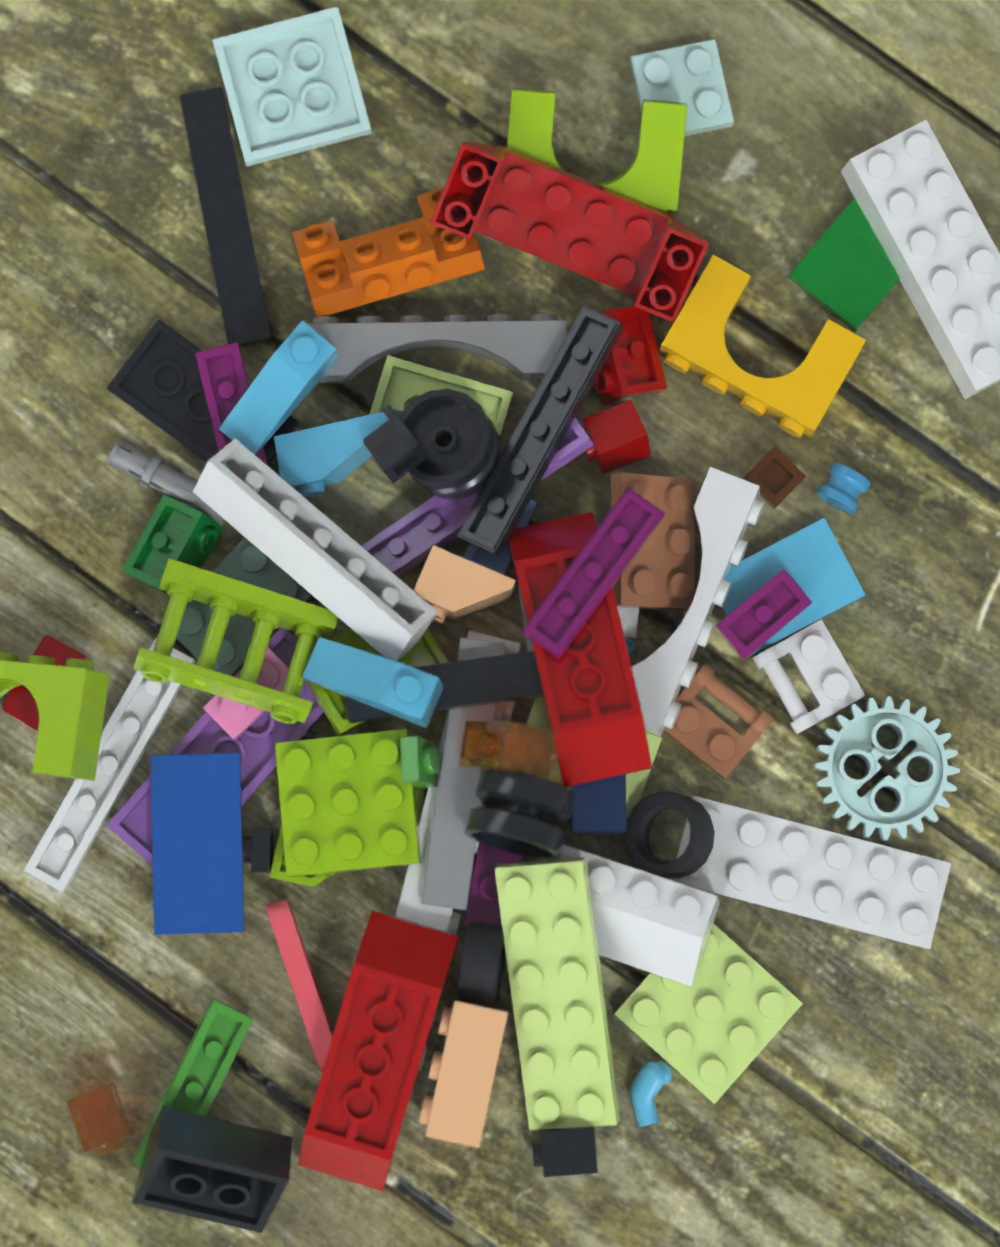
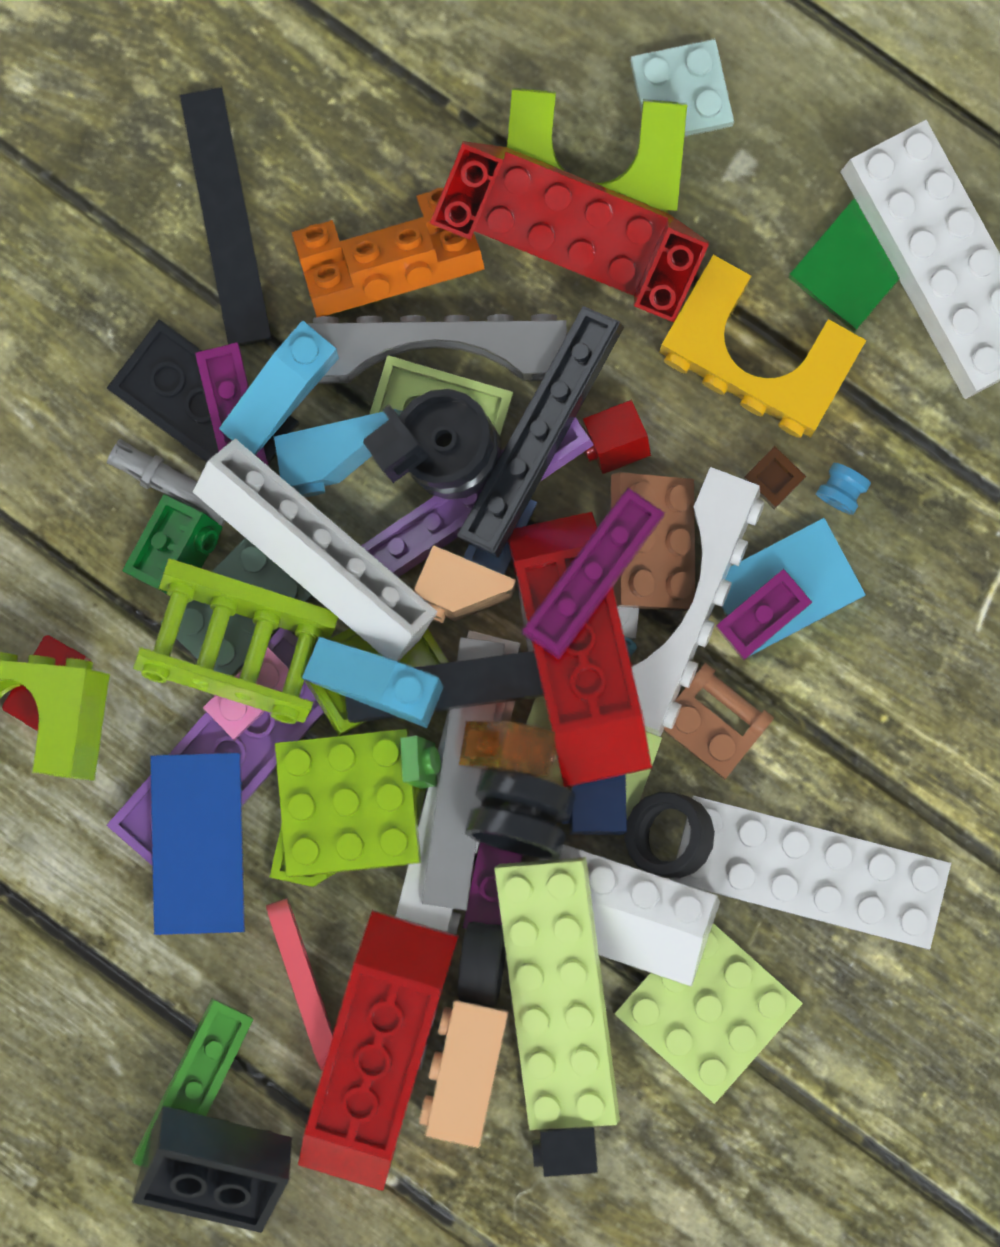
(91, 801): white plate -> none
(100, 1120): clear orange brick -> none
(259, 849): black plate -> none
(292, 86): light aqua plate -> none
(634, 361): red bracket -> none
(644, 1089): medium azure arm -> none
(820, 668): white plate -> none
(913, 797): light aqua gear -> none

